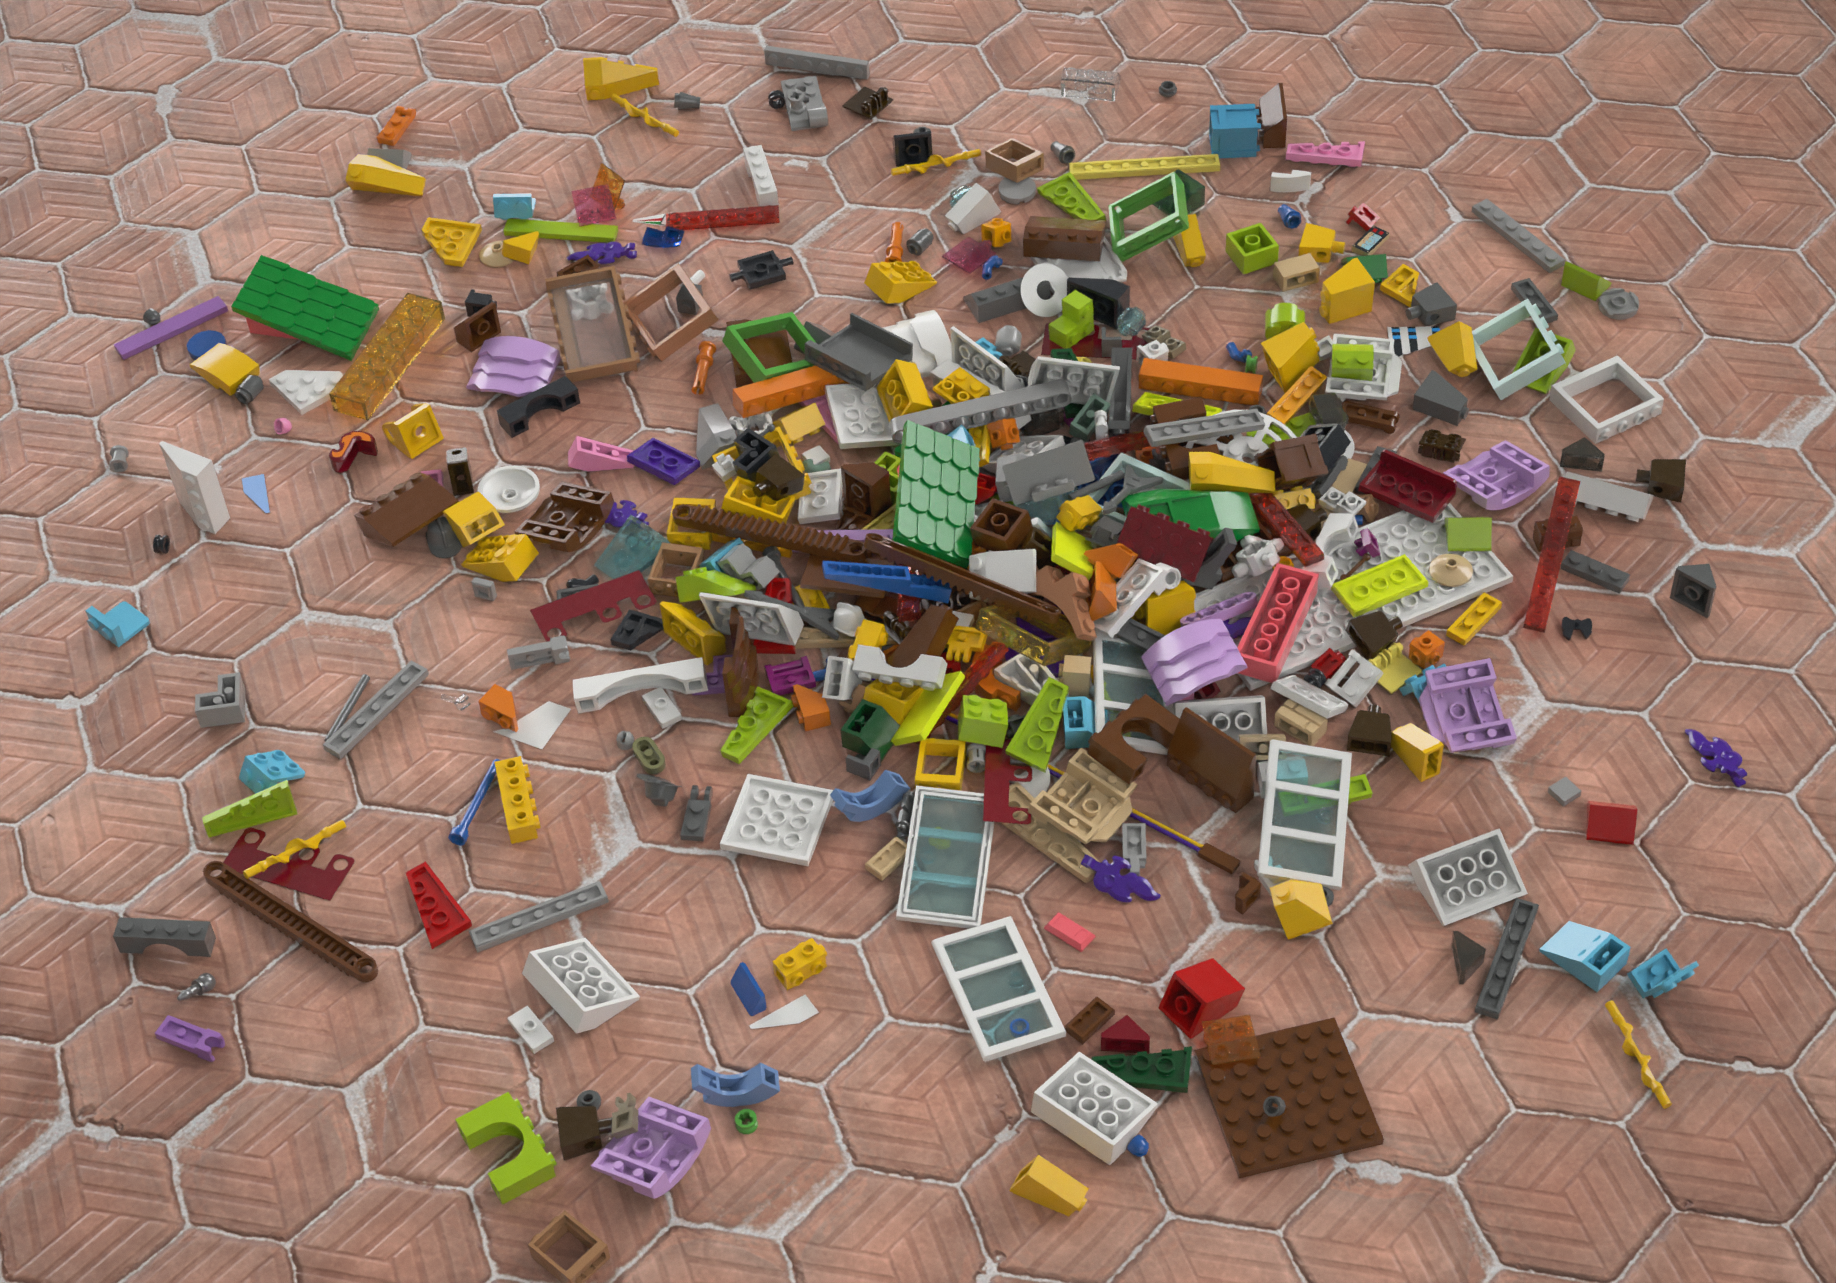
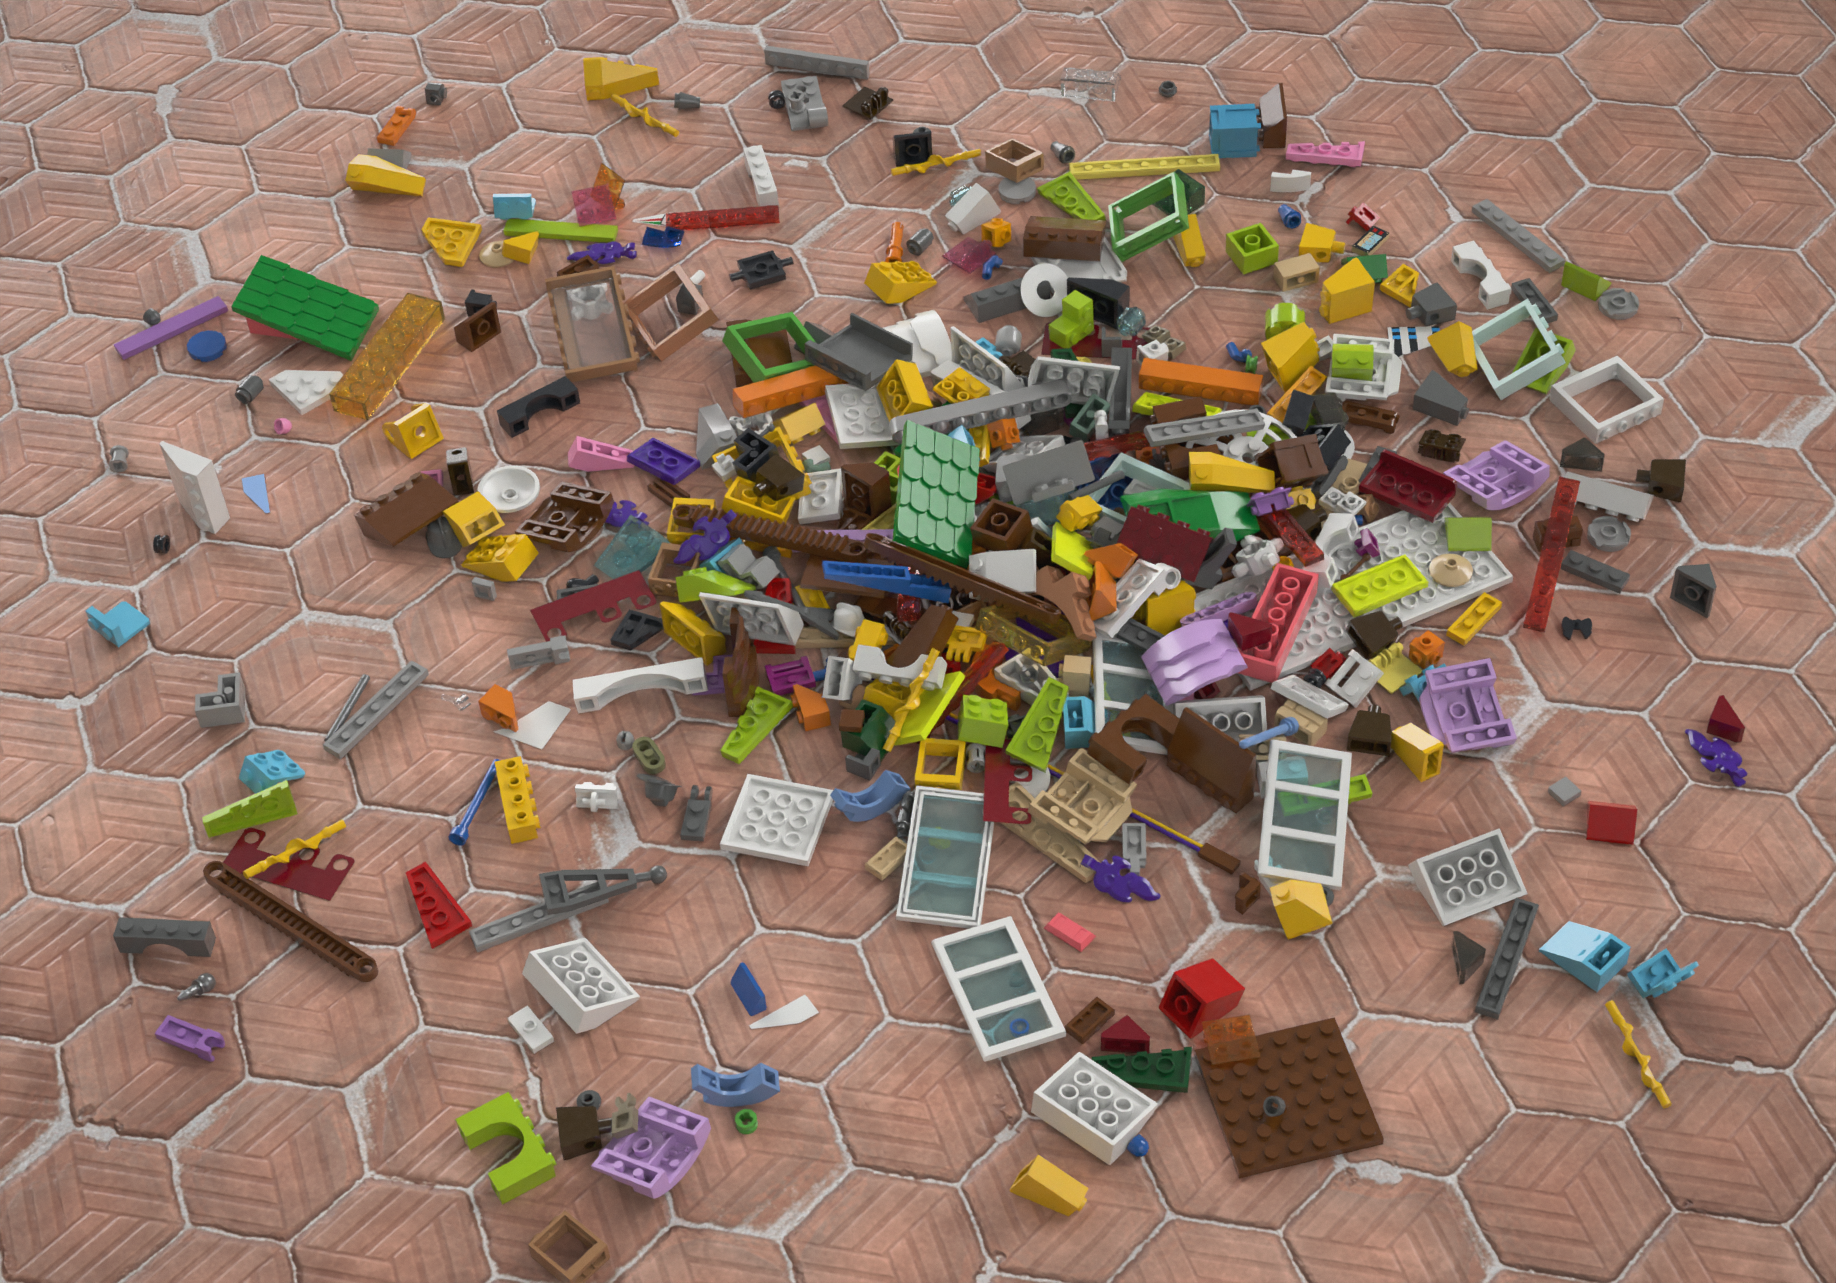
(225, 367): yellow slope -> none
(349, 446): dark red animal -> none
(435, 93): none -> dark grey plate
(513, 366): lavender slope -> none
(556, 893): none -> dark grey plate
(596, 796): none -> white hips
(661, 707): white plate -> none
(671, 490): none -> reddish brown tile
(704, 361): orange pin -> none
(715, 536): none -> dark purple piece
(800, 963): yellow brick -> none
(851, 720): none -> reddish brown tile
(913, 701): none -> yellow piece
(1033, 674): none -> dark grey hinge
(1131, 485): dark grey piece -> none
(1248, 631): none -> dark red slope
(1262, 502): none -> medium lavender hinge
(1287, 726): none -> medium blue piece
(1298, 412): none -> black hinge
(1350, 484): none -> tan plate
(1471, 260): none -> white arch
(1608, 534): none -> light grey tile
(1725, 722): none -> dark red slope

